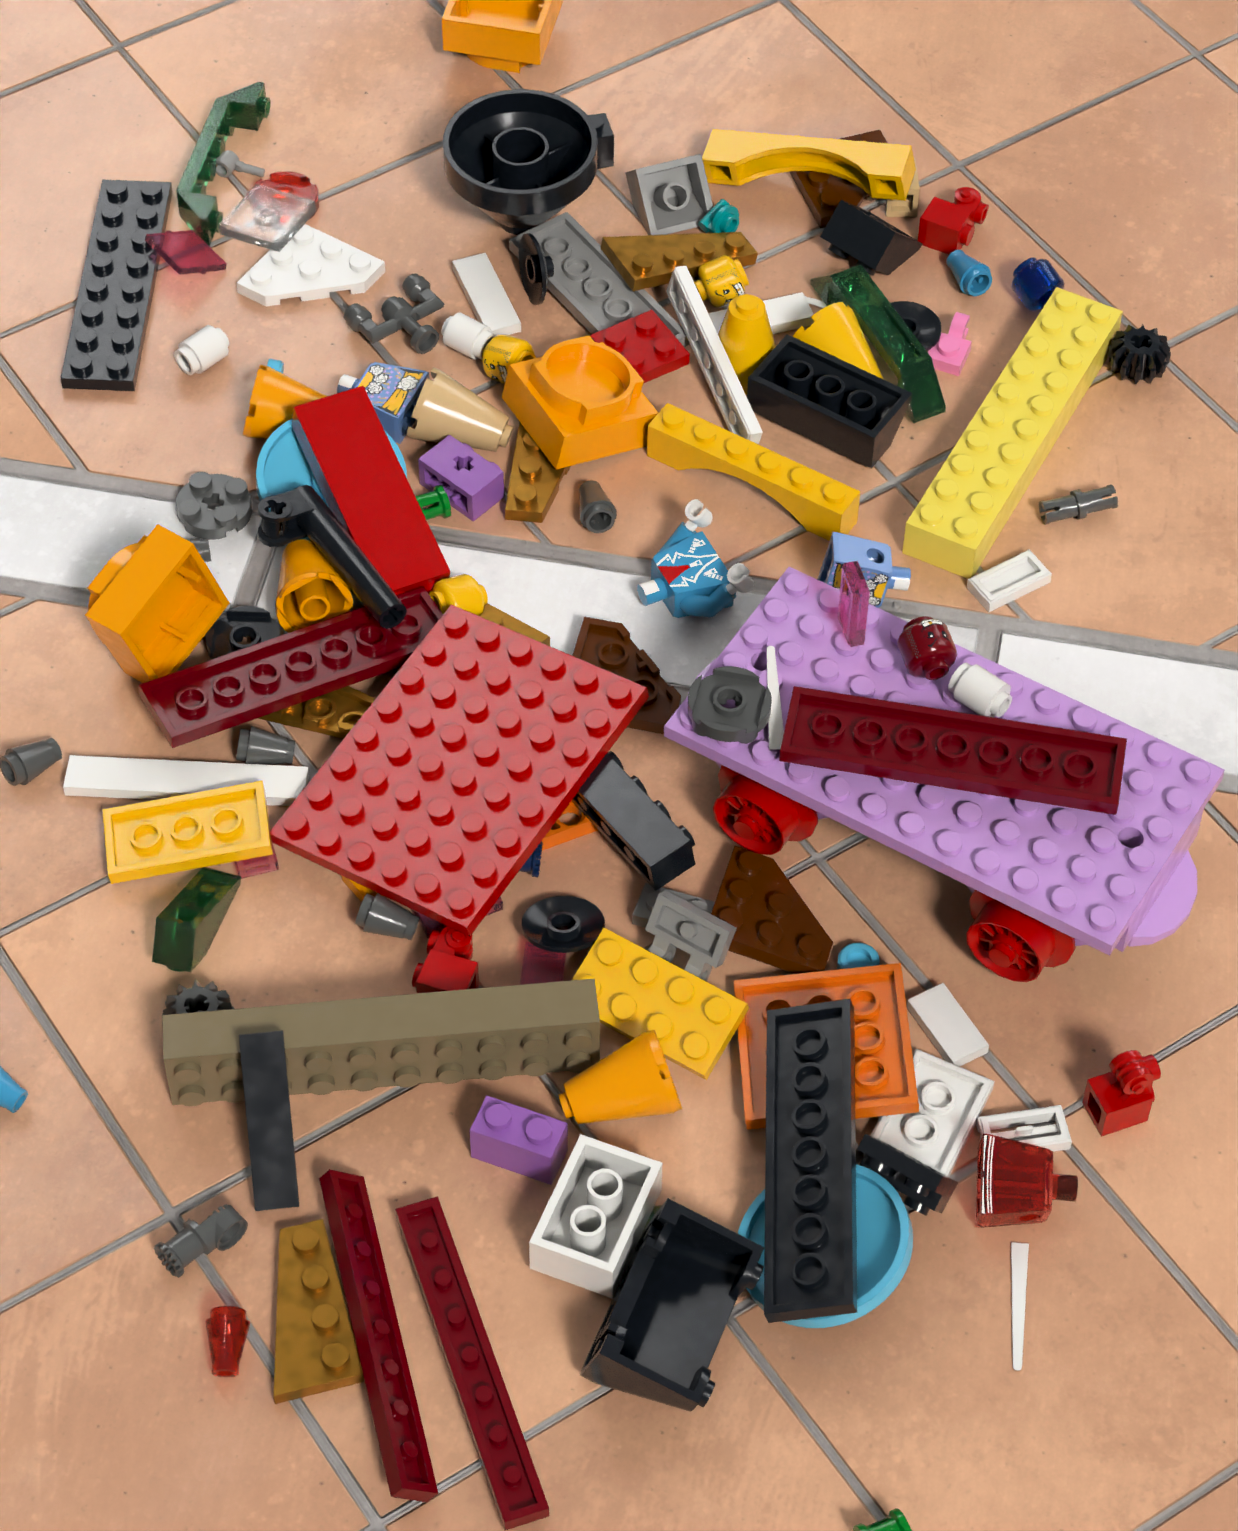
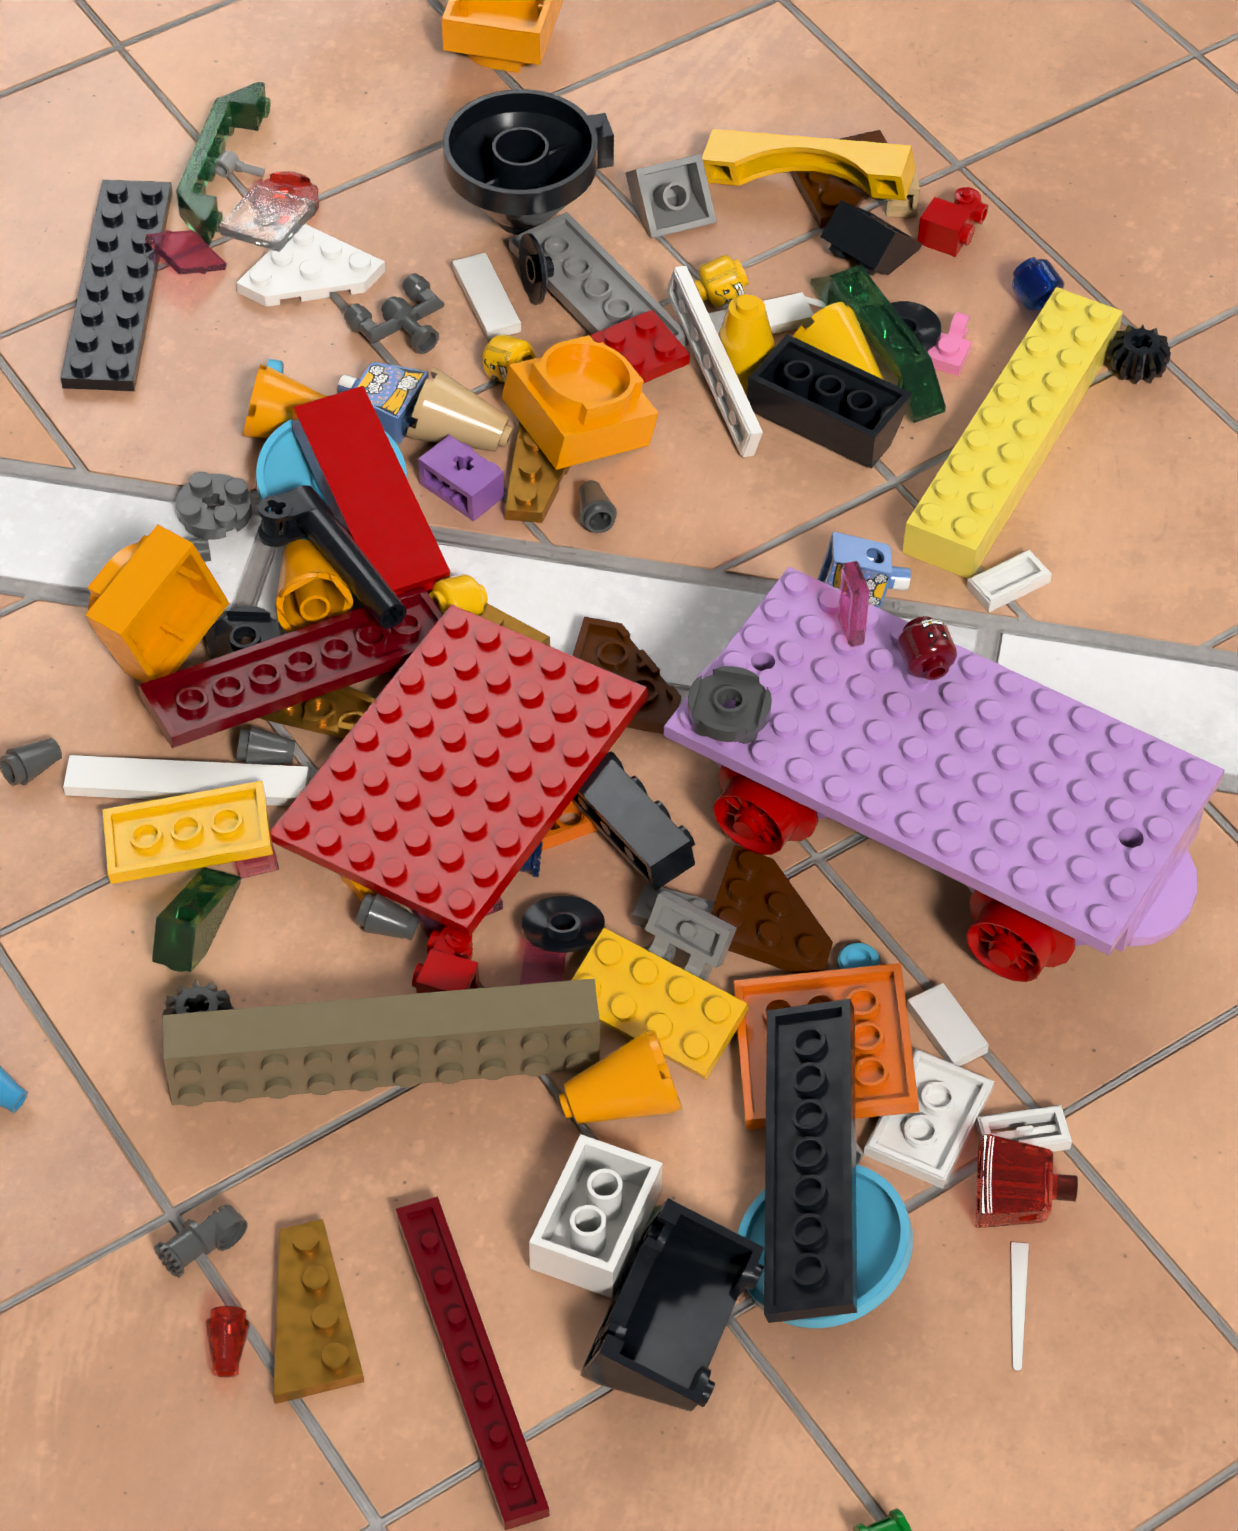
(202, 350): white brick -> none
(269, 1120): black tile -> none
(378, 1337): dark red plate -> none
(440, 502): green bush -> none
(466, 335): white brick -> none
(519, 1140): medium lavender brick -> none
(652, 258): pearl gold wing -> none
(691, 574): dark azure torso -> none
(720, 218): teal plate -> none
(775, 723): white sticker -> none
(811, 497): yellow arch -> none
(921, 1184): black plate -> none
(954, 750): dark red plate -> none
(971, 275): dark azure cone -> none
(980, 690): white brick -> none
(1078, 504): dark grey pin -> none
(1124, 1094): red brick -> none

